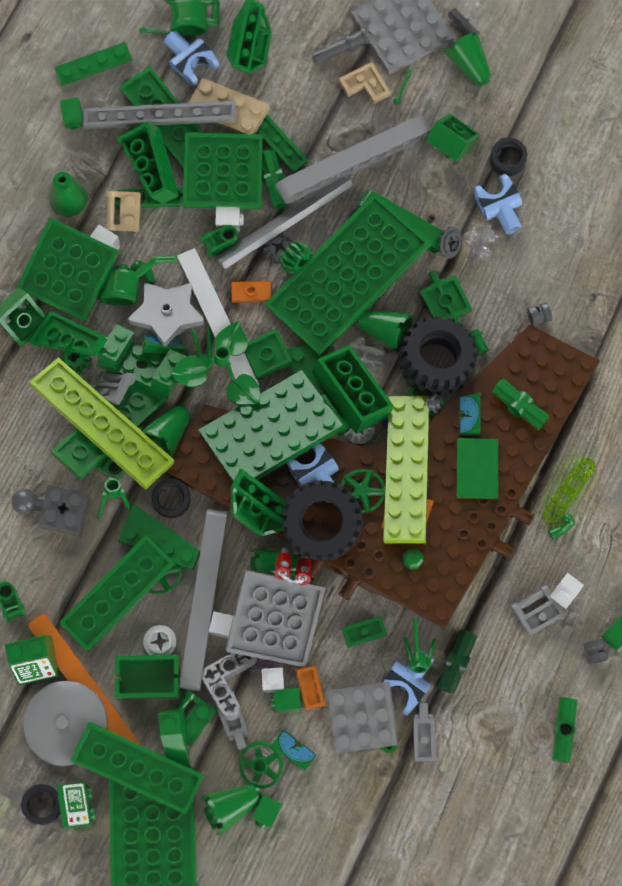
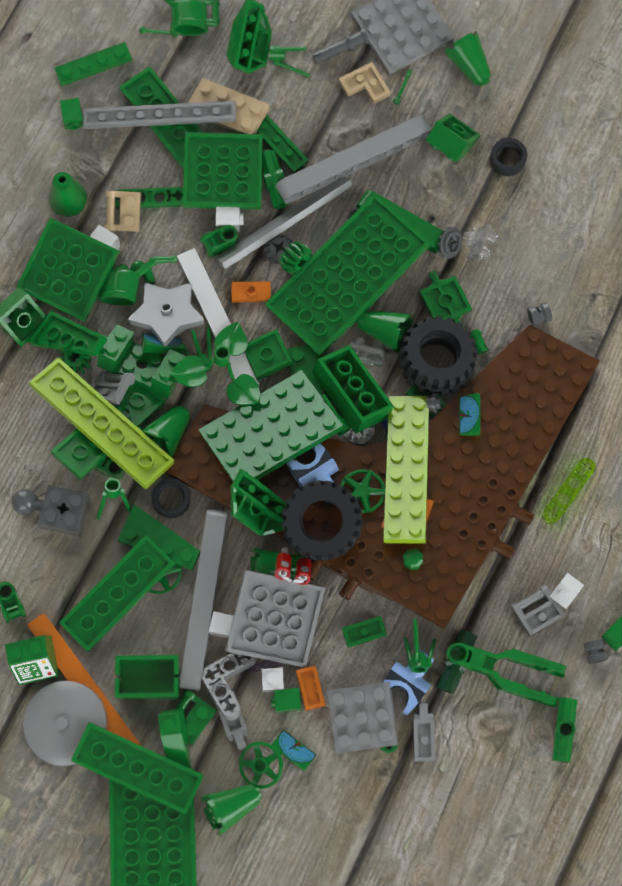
(25, 804): black tyre -> none
(75, 805): slope -> none
(150, 159): green wedge -> none
(152, 635): white gear -> none
(189, 56): light blue connector -> none
(266, 812): green brick -> none
(278, 53): none -> green plant
(462, 22): dark grey axle -> none
(477, 468): green tile -> none
(484, 661): none -> green piece
(500, 204): light blue connector -> none
(520, 404): green piece -> none
(563, 528): green arm -> none

